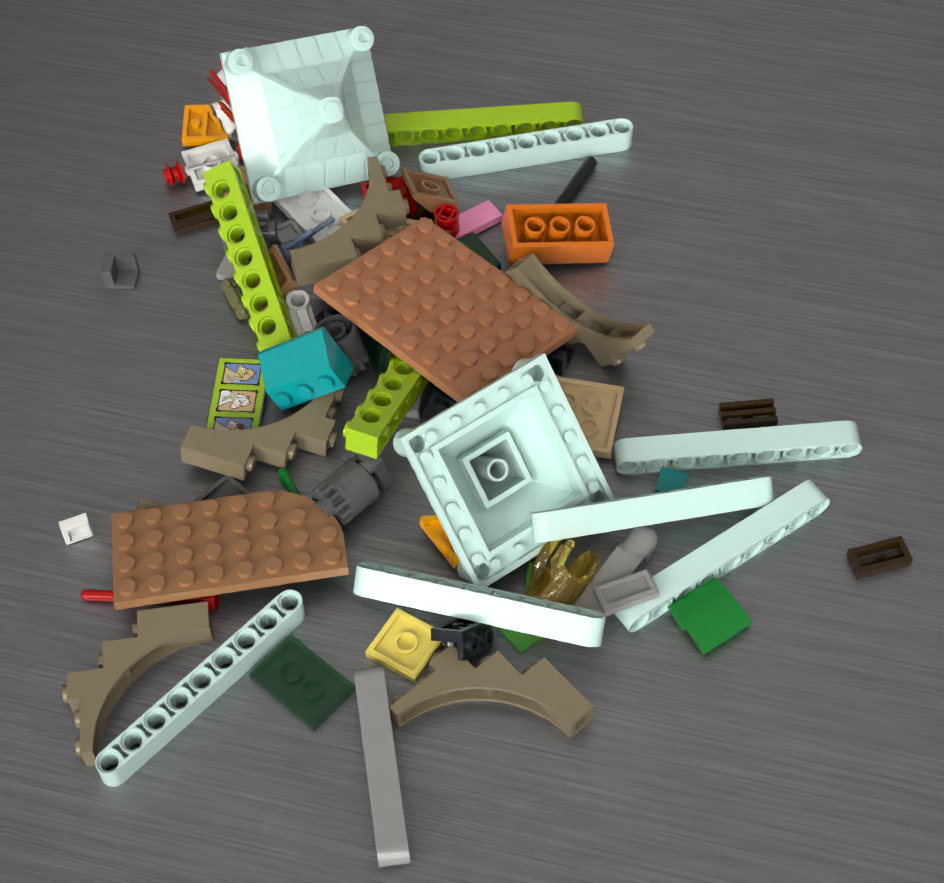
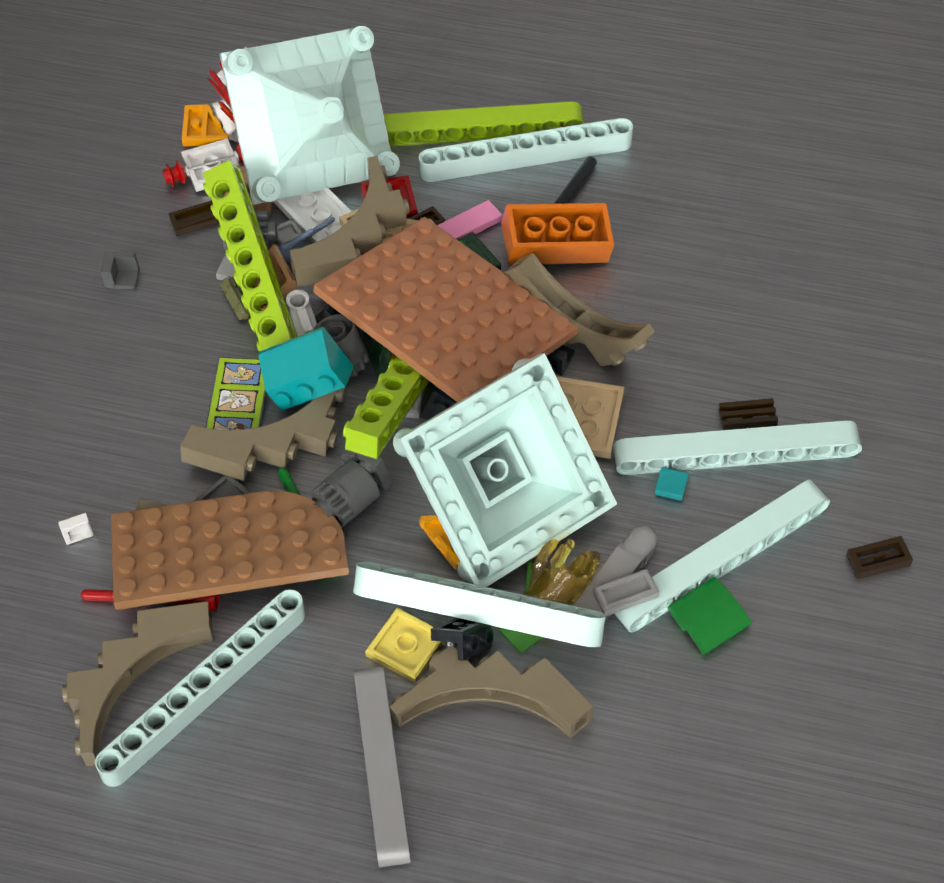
(302, 682): clear green tile -> none
(429, 189): medium nougat slope -> none
(447, 218): red wheel -> none
(651, 508): light aqua beam -> none

